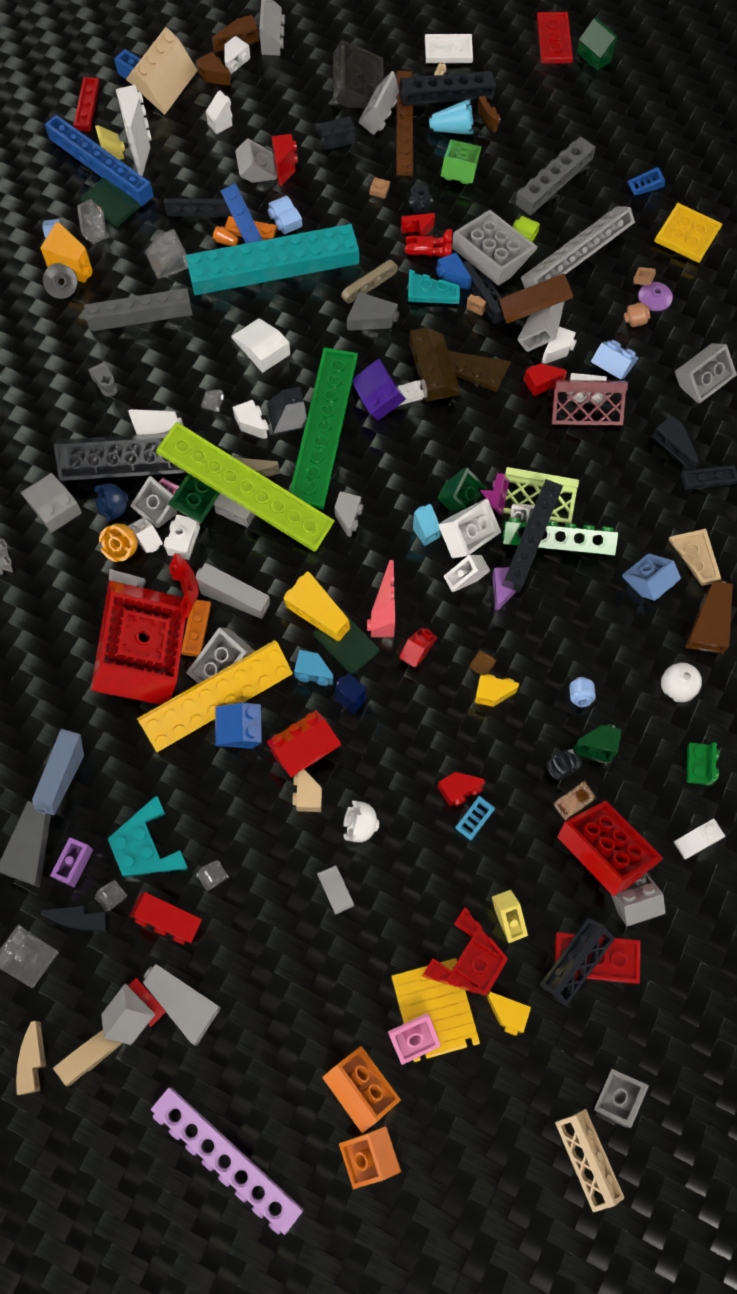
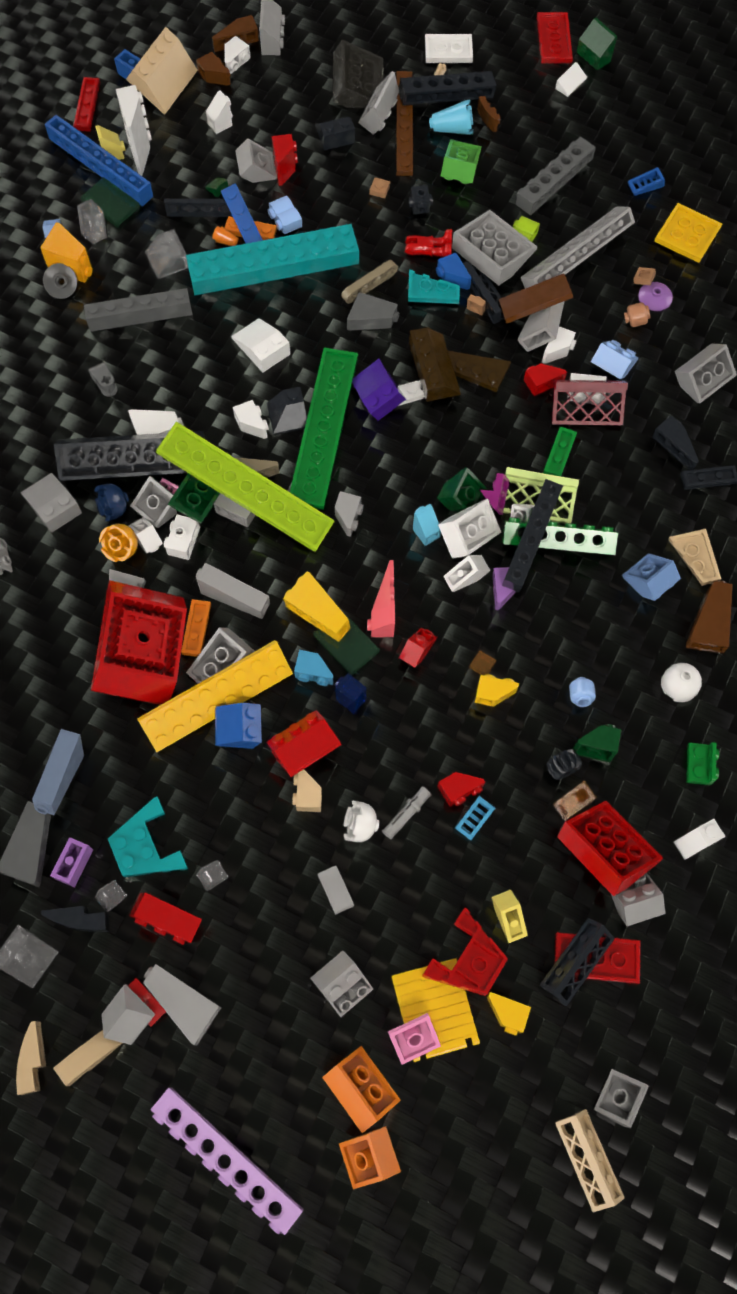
(182, 571): red slope -> none
(212, 400): clear slope -> none
(216, 186): none -> dark green slope
(342, 983): none -> light grey slope
(413, 805): none -> light grey pin
(418, 223): red slope -> none
(560, 452): none -> green plate
(571, 80): none -> white slope

